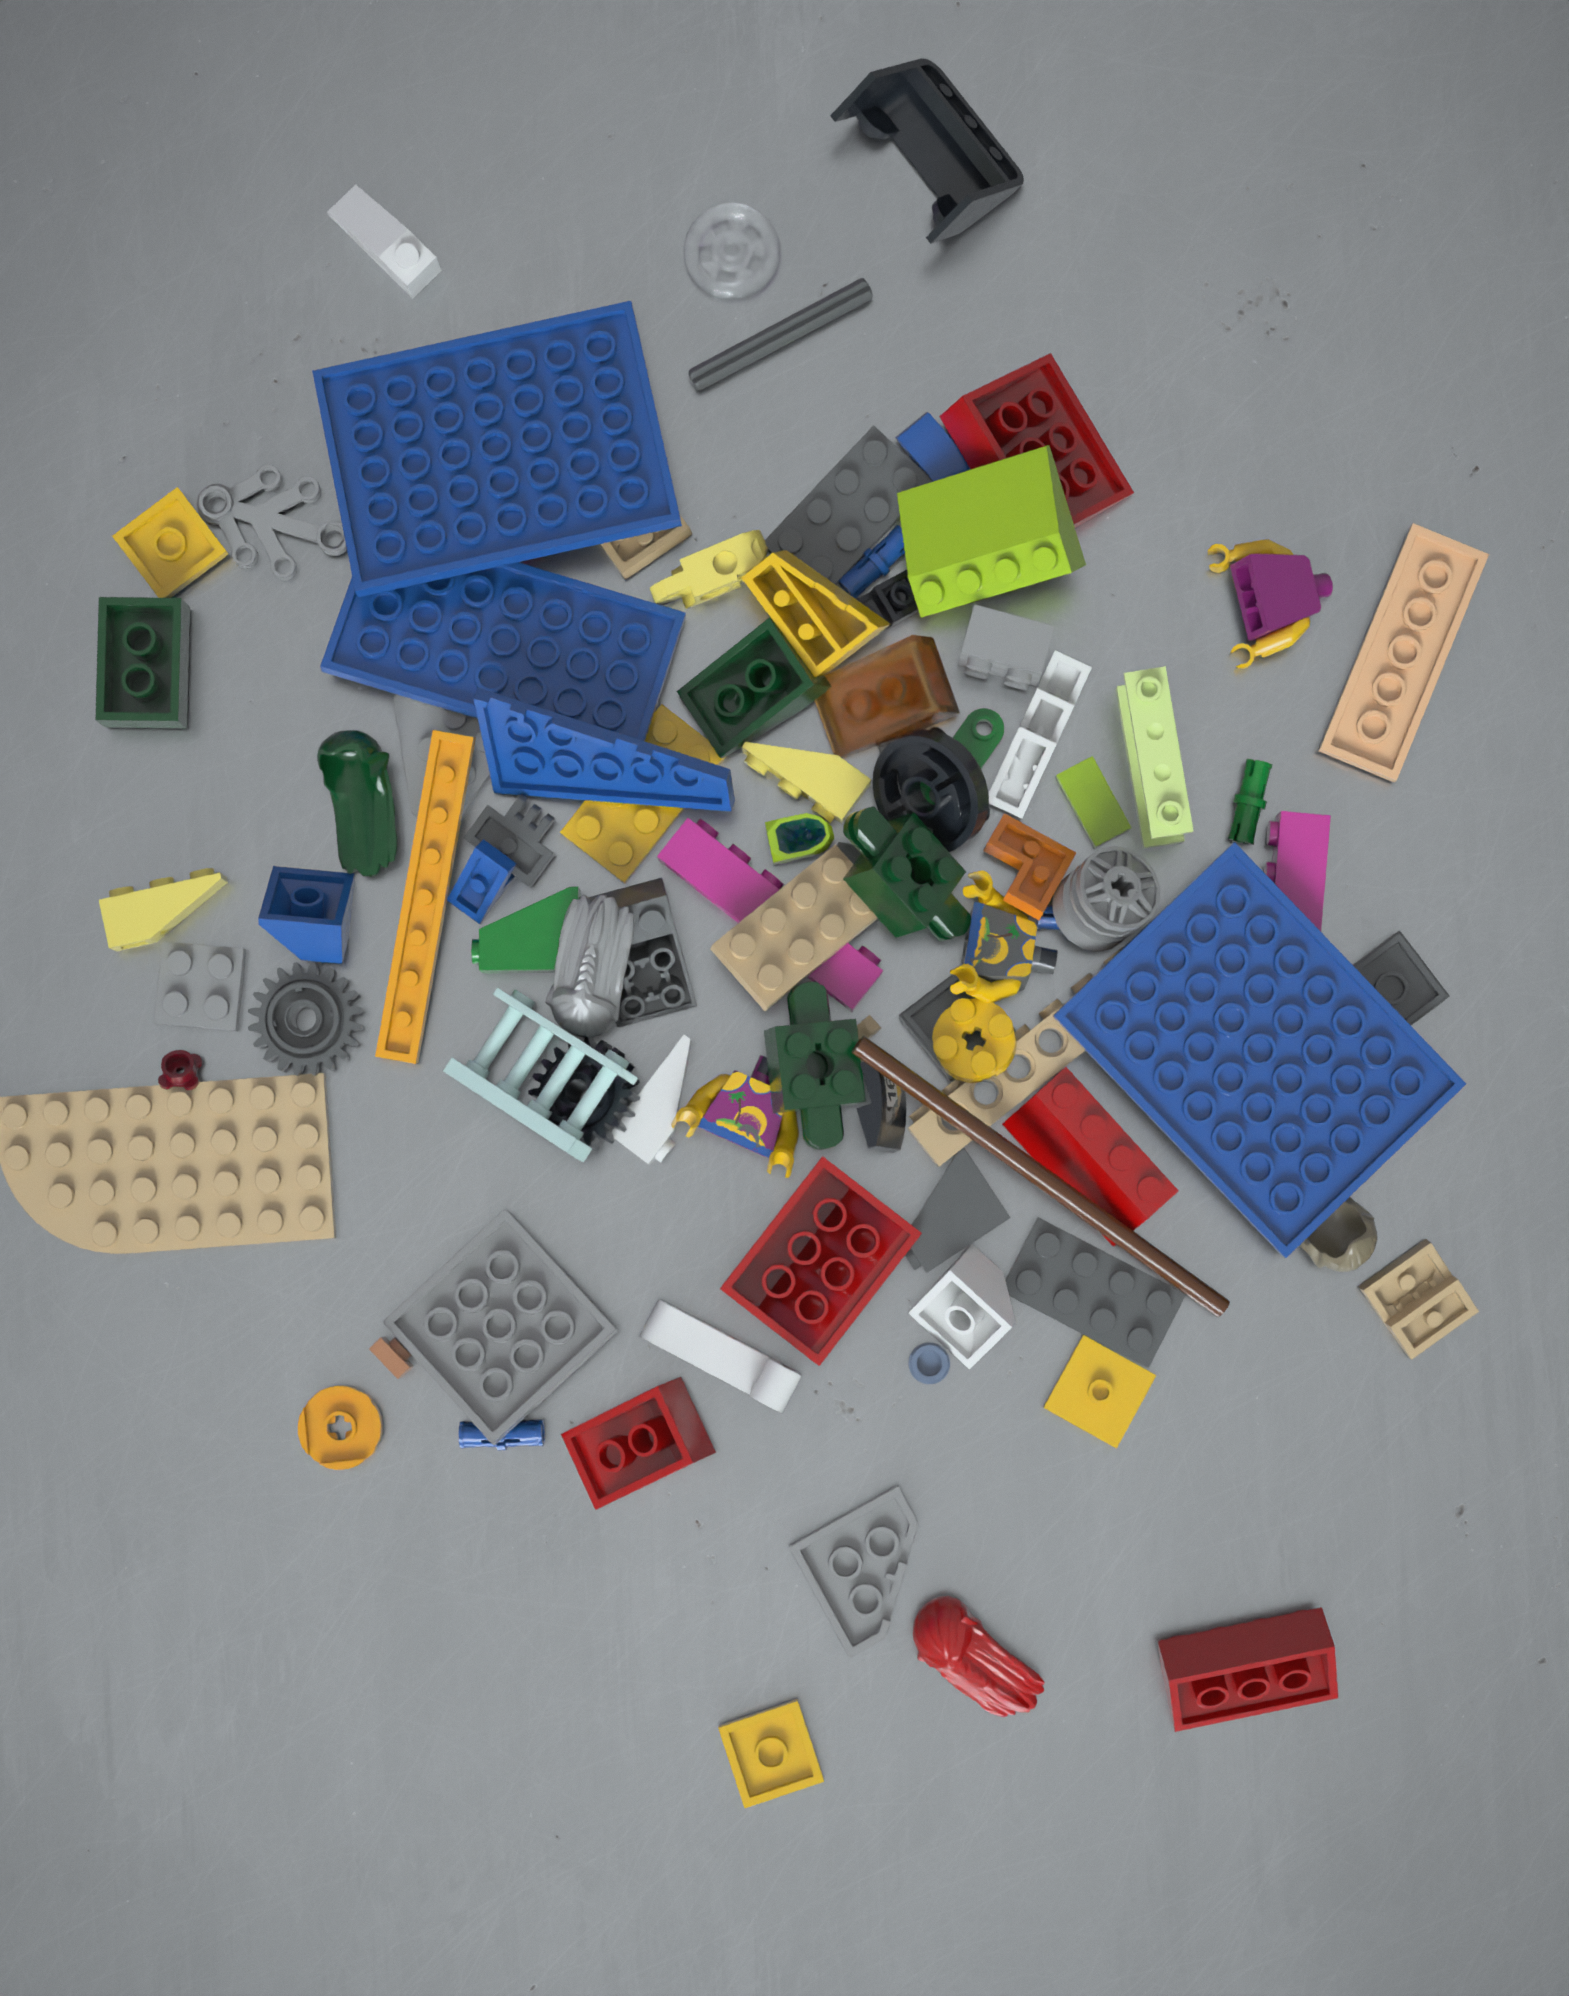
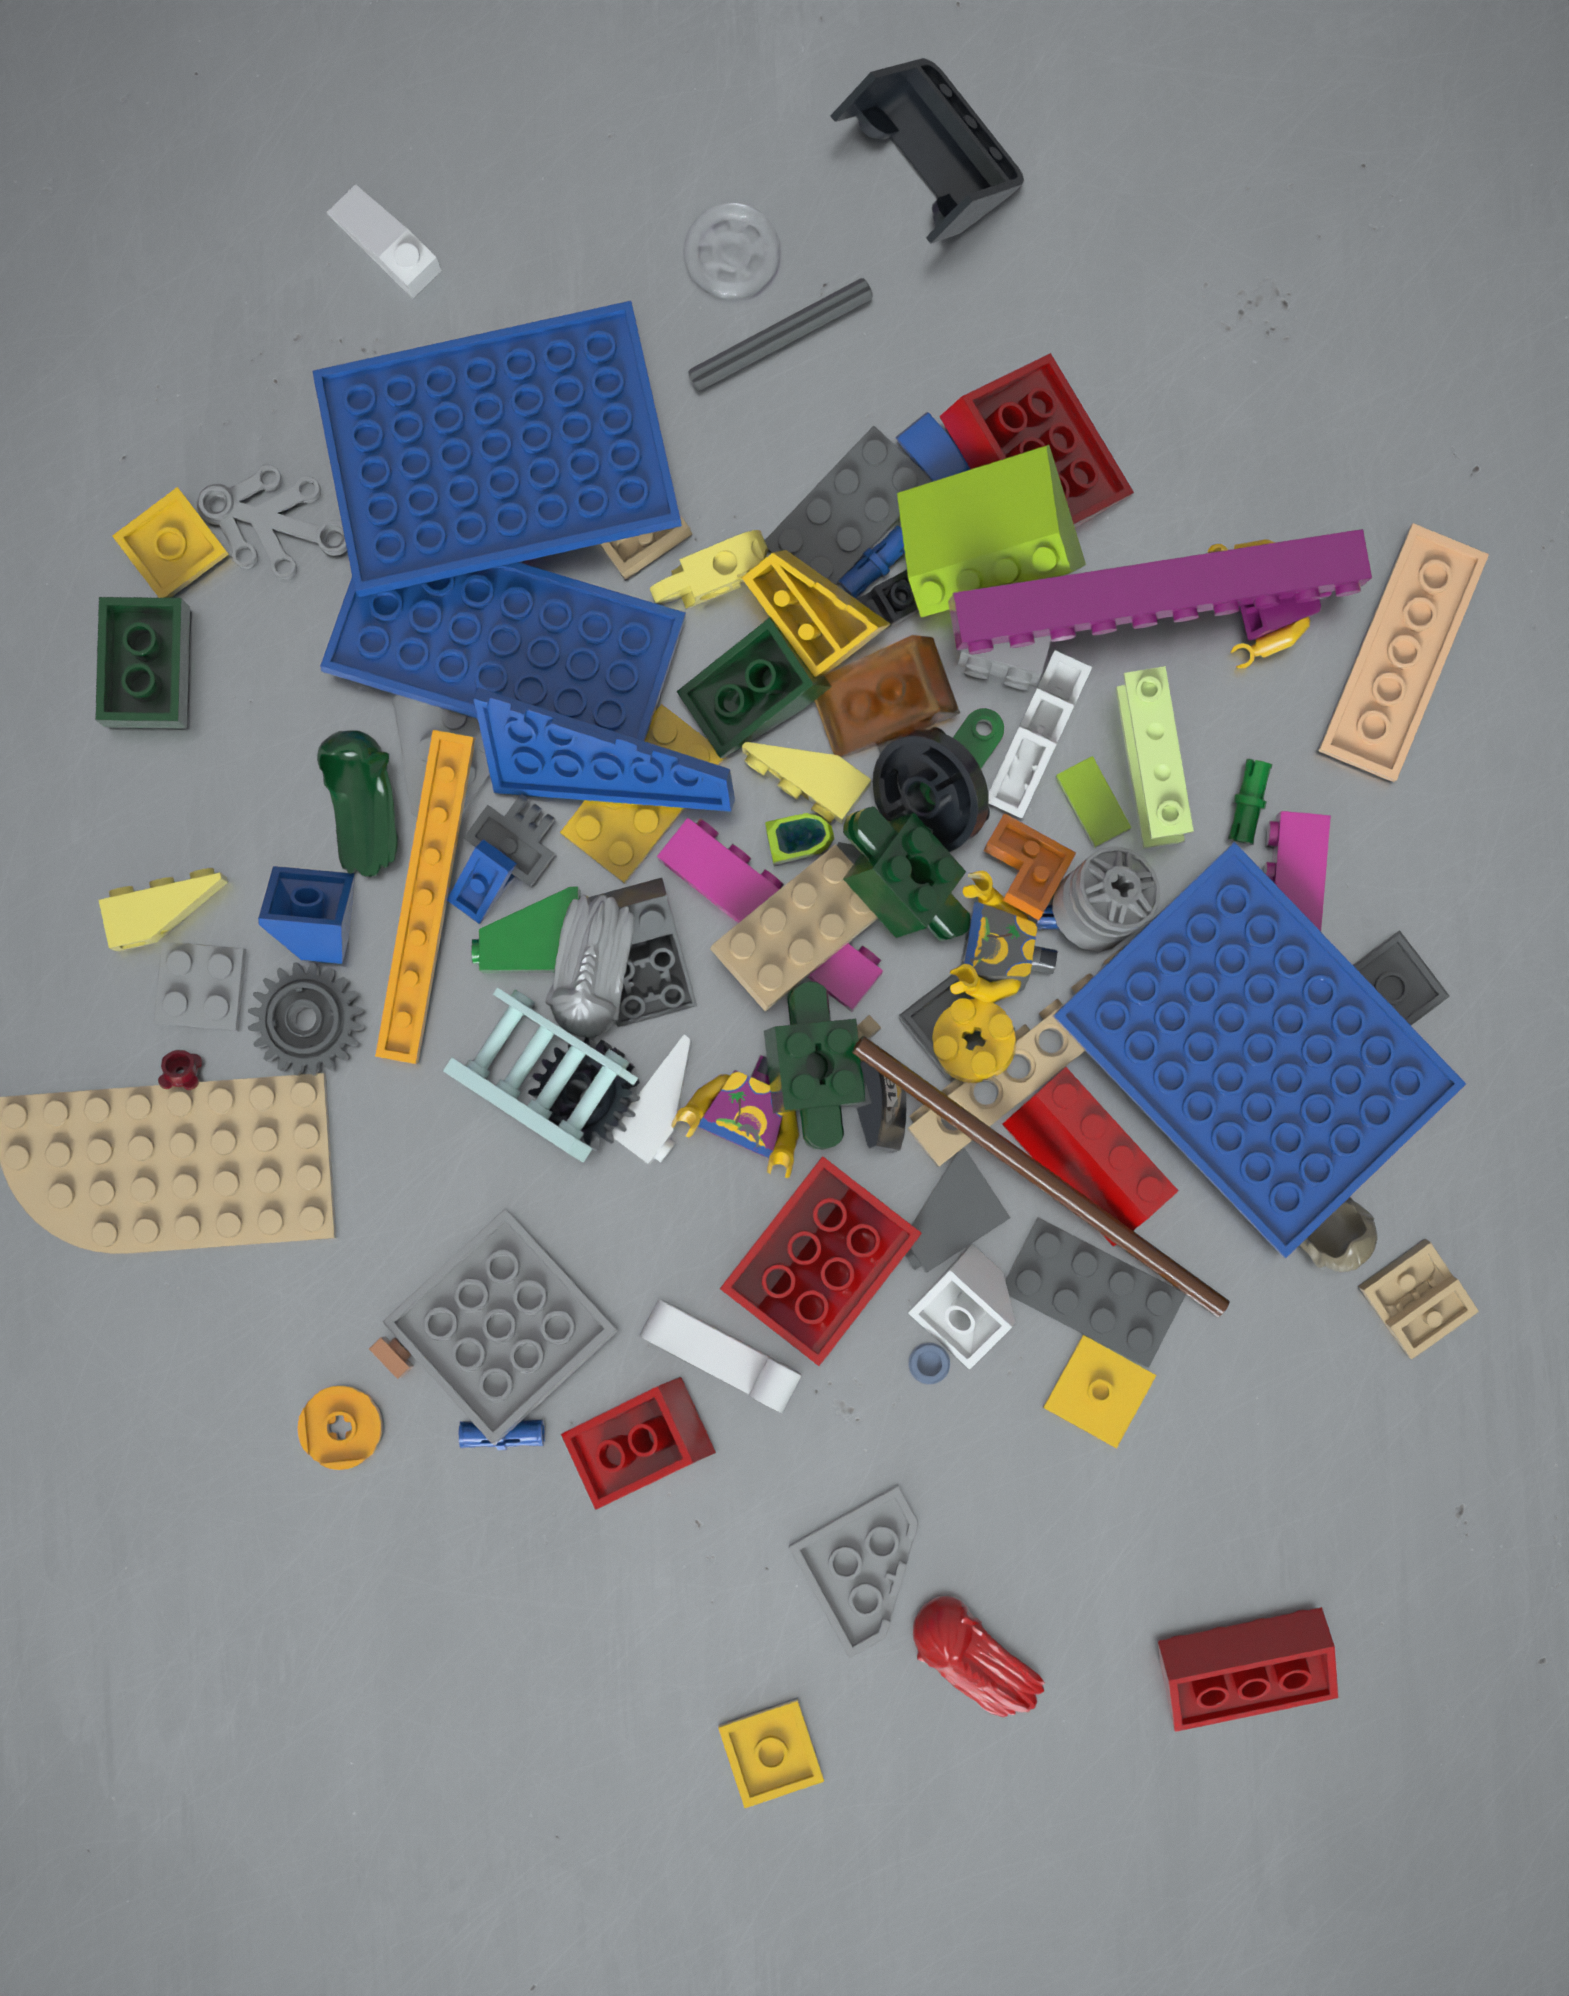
(1159, 590): none -> magenta brick

